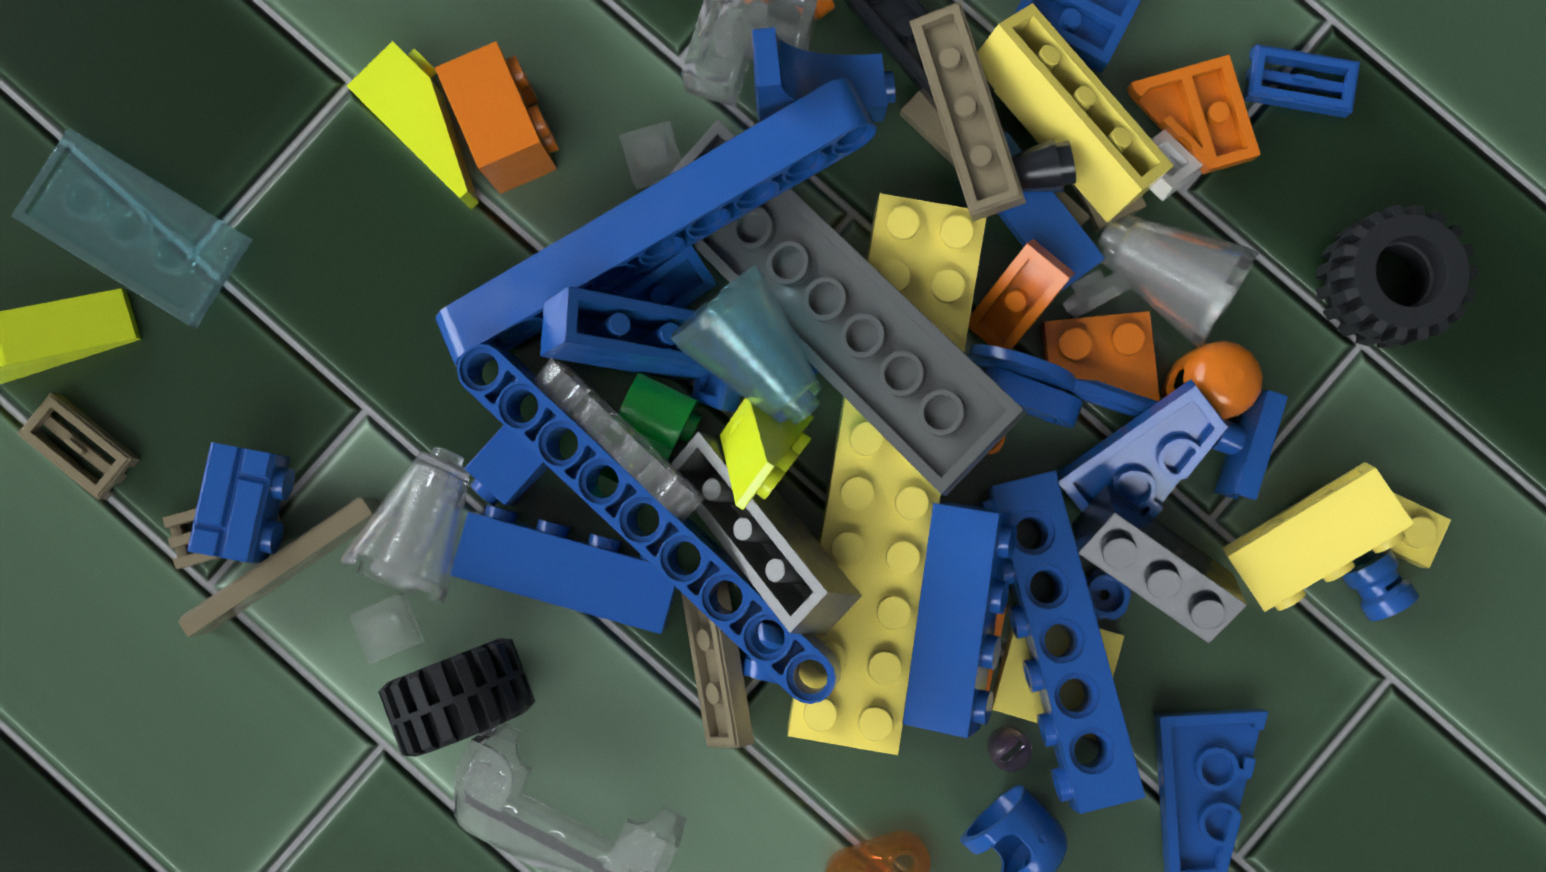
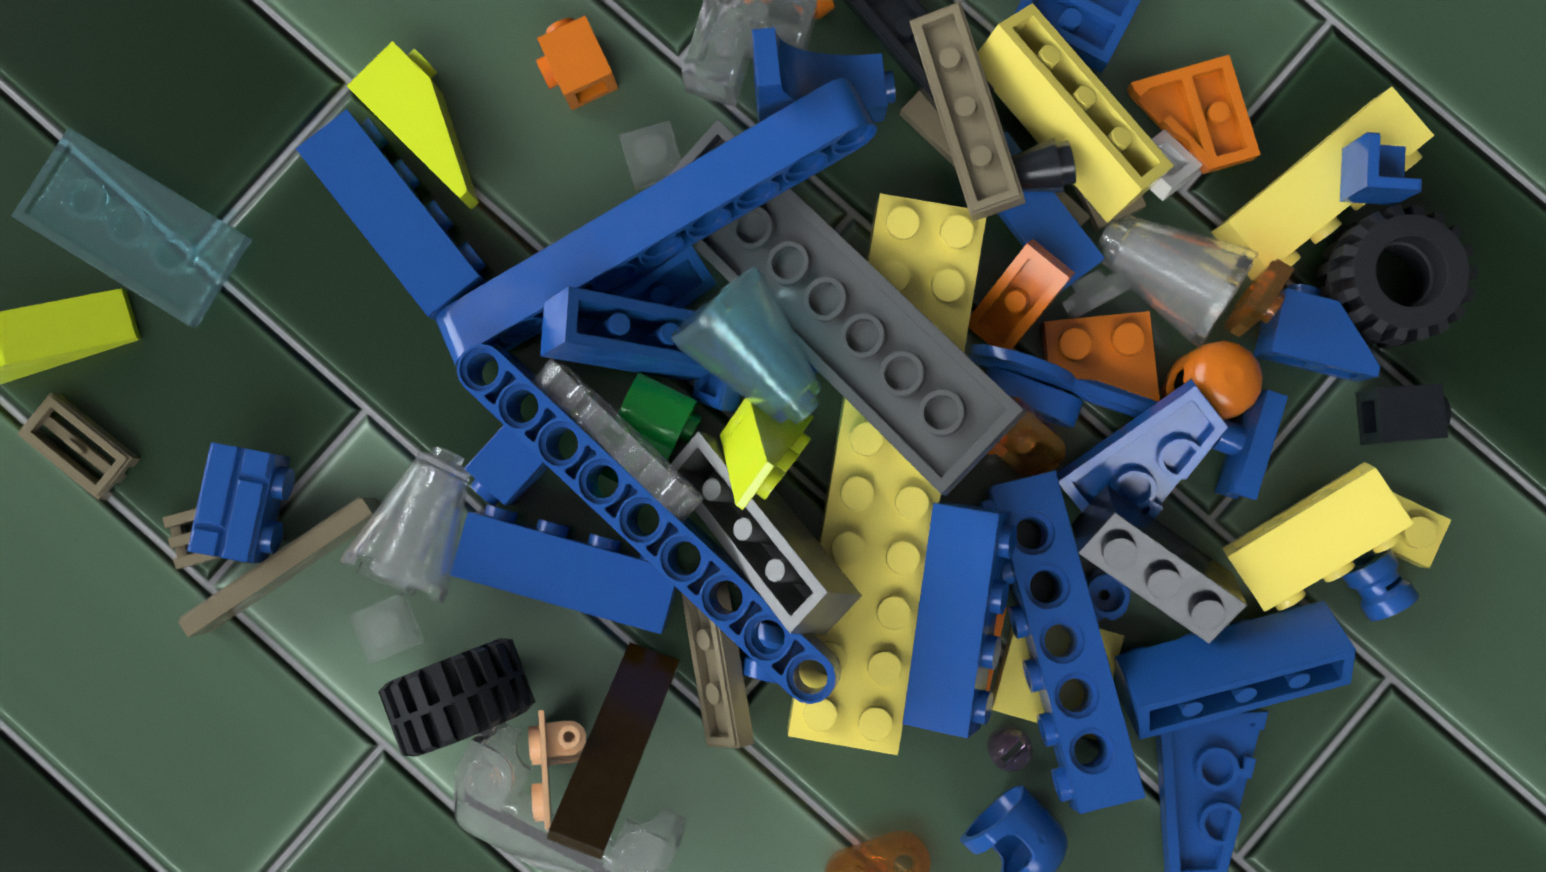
(391, 213): none -> blue brick
(495, 115): orange brick -> none
(551, 745): none -> light nougat hinge
(575, 62): none -> orange brick
(613, 752): none -> dark brown tile
(1031, 444): none -> clear orange plate
(1236, 672): none -> blue brick
(1260, 298): none -> clear orange plate
(1296, 100): blue tile -> none
(1307, 195): none -> light yellow brick
(1315, 337): none -> blue slope
(1375, 173): none -> blue panel
(1402, 414): none -> black brick

